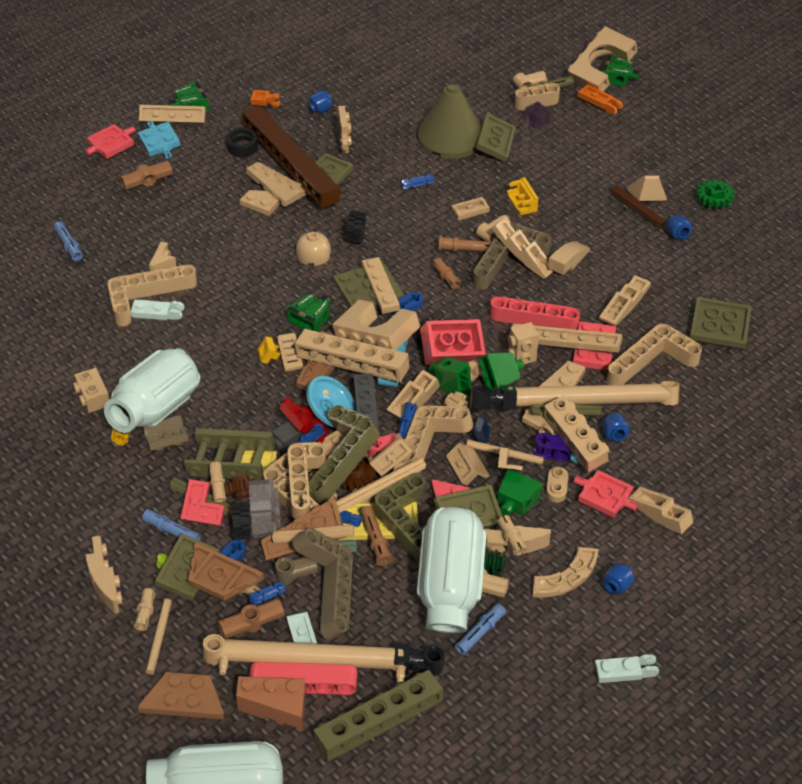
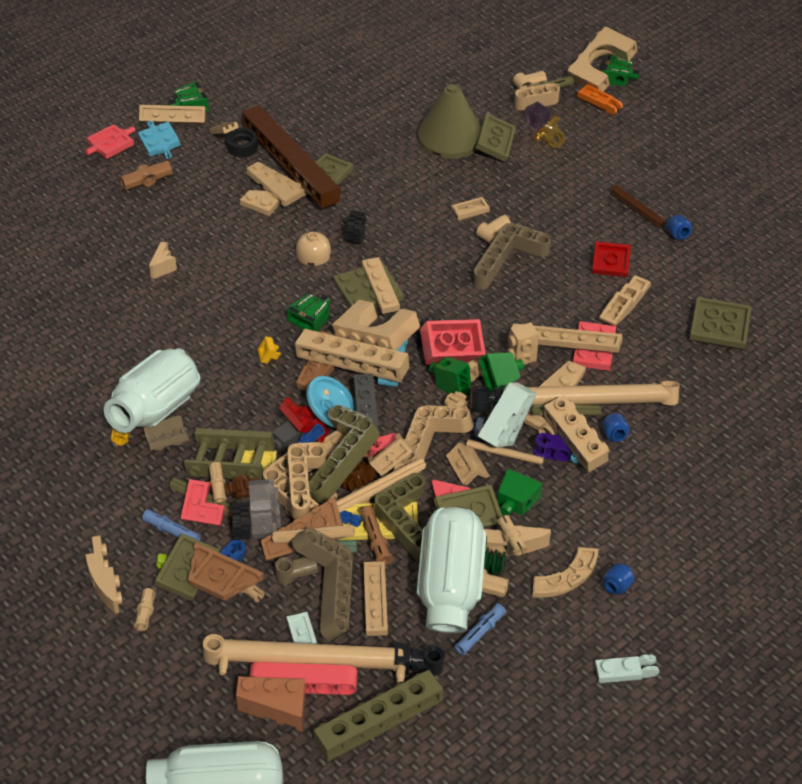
(70, 245): medium blue pin -> none
(91, 390): tan brick -> none
(147, 284): tan beam -> none
(157, 310): light aqua hinge -> none
(158, 636): tan bar -> none
(183, 696): medium nougat wing -> none
(224, 128): none -> tan tile
(242, 621): medium nougat piece -> none
(262, 98): orange plate -> none
(267, 593): blue axle -> none
(285, 342): tan slope -> none
(320, 102): blue head -> none
(344, 128): tan plate -> none
(375, 598): none -> tan plate
(406, 420): blue axle -> none
(411, 301): blue beam -> none
(415, 392): tan slope -> none
(417, 181): blue axle -> none
(446, 273): medium nougat pin -> none
(456, 244): medium nougat pin -> none
(503, 460): tan panel -> none
(508, 415): none -> light aqua wedge
(523, 197): yellow hinge -> none
(525, 251): tan slope -> none
(539, 314): coral beam -> none
(548, 132): none -> clear yellow tile
(557, 484): tan plate -> none
(567, 257): tan slope -> none
(605, 493): coral plate -> none
(611, 259): none -> red plate
(647, 189): tan slope -> none
(648, 347): tan beam -> none
(662, 509): tan slope -> none
(715, 194): green gear -> none

